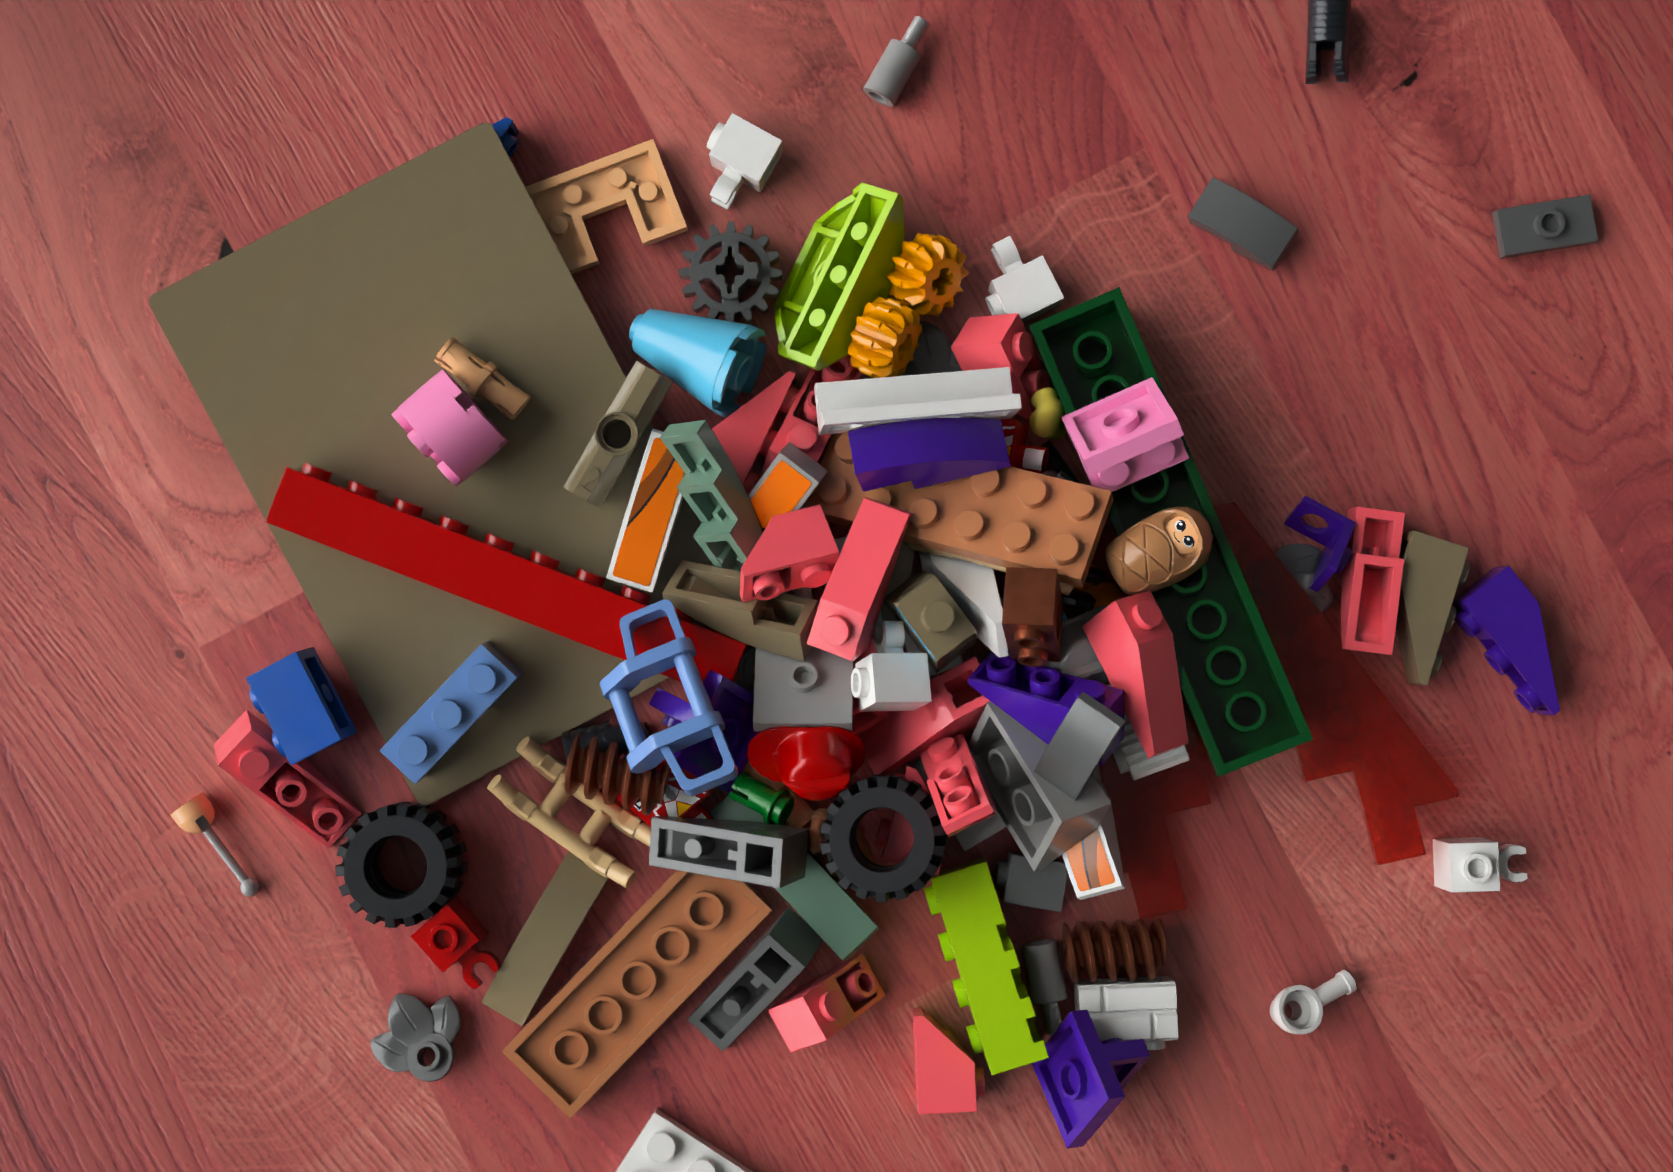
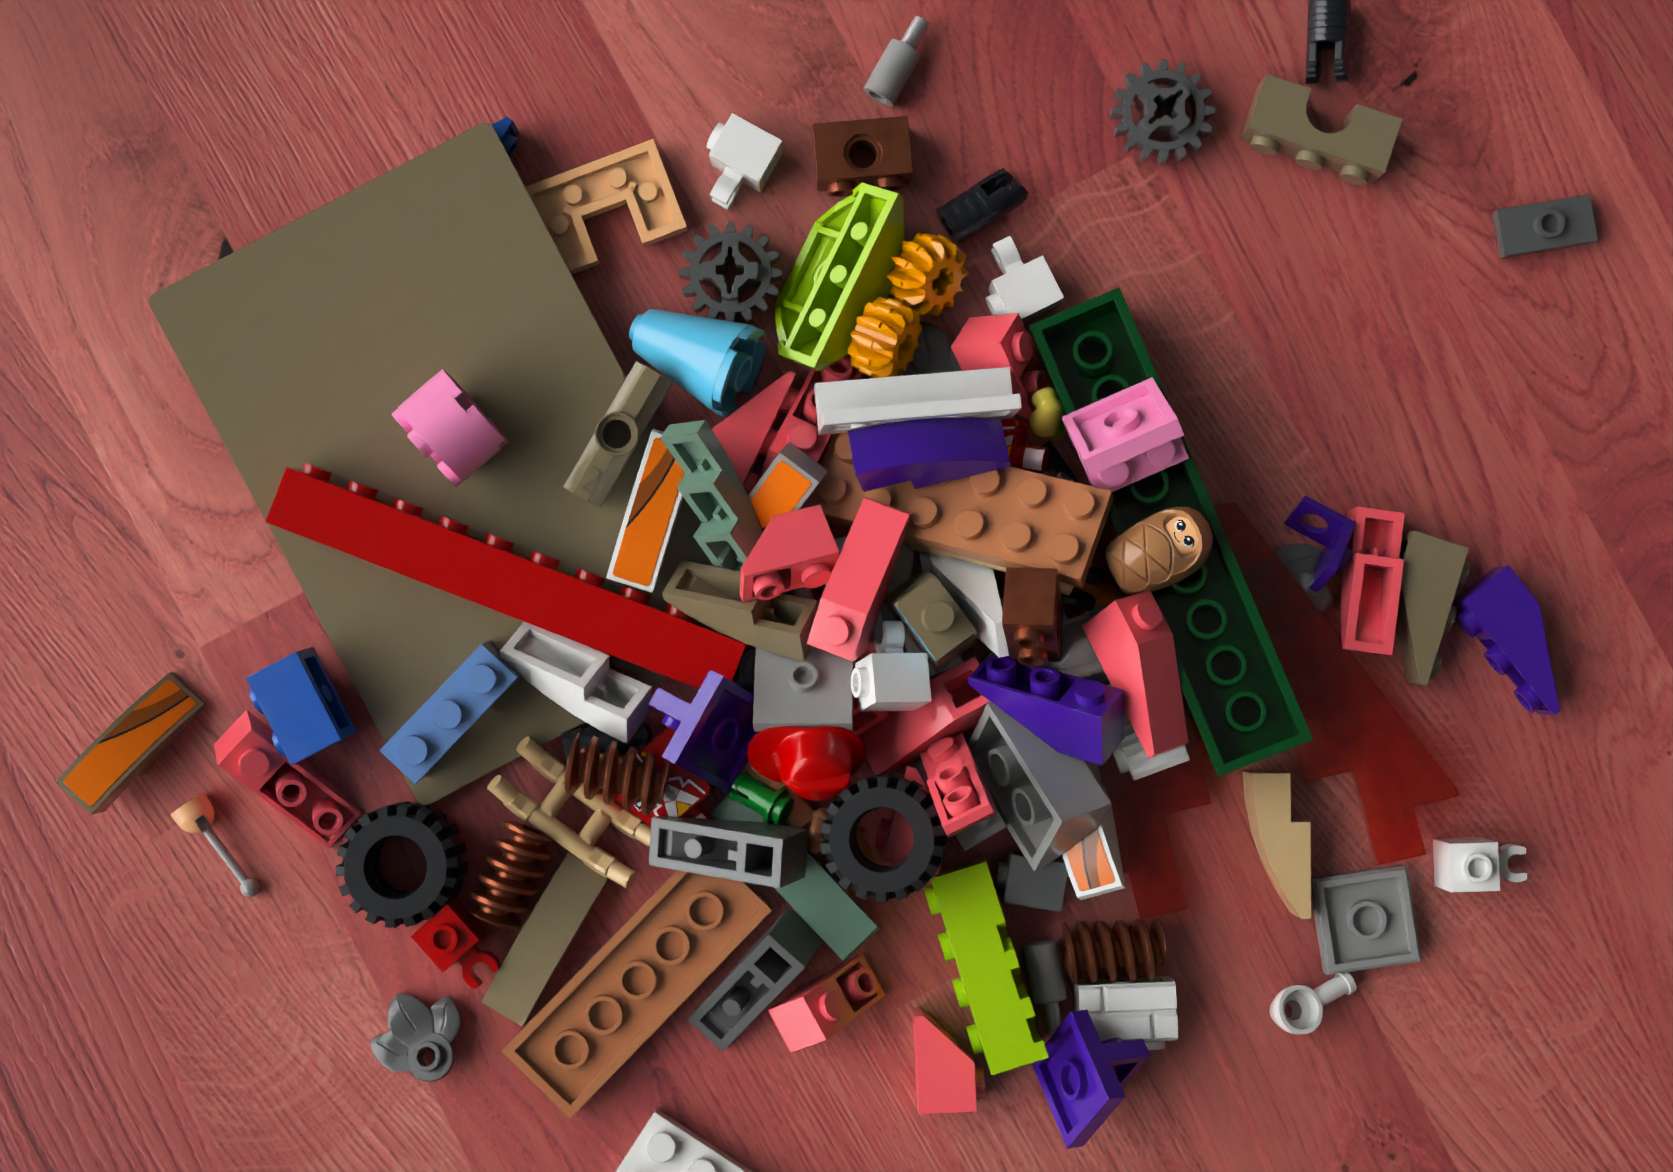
(131, 744): none -> slope
(482, 378): light nougat pin -> none
(512, 876): none -> copper piece
(579, 680): none -> white slope
(678, 653): medium blue bar -> none
(884, 137): none -> copper brick
(980, 205): none -> black hinge
(1079, 745): dark grey slope -> none
(1151, 98): none -> dark grey gear
(1243, 223): dark grey slope -> none
(1279, 839): none -> tan slope
(1281, 125): none -> dark tan arch
(1365, 919): none -> light grey plate

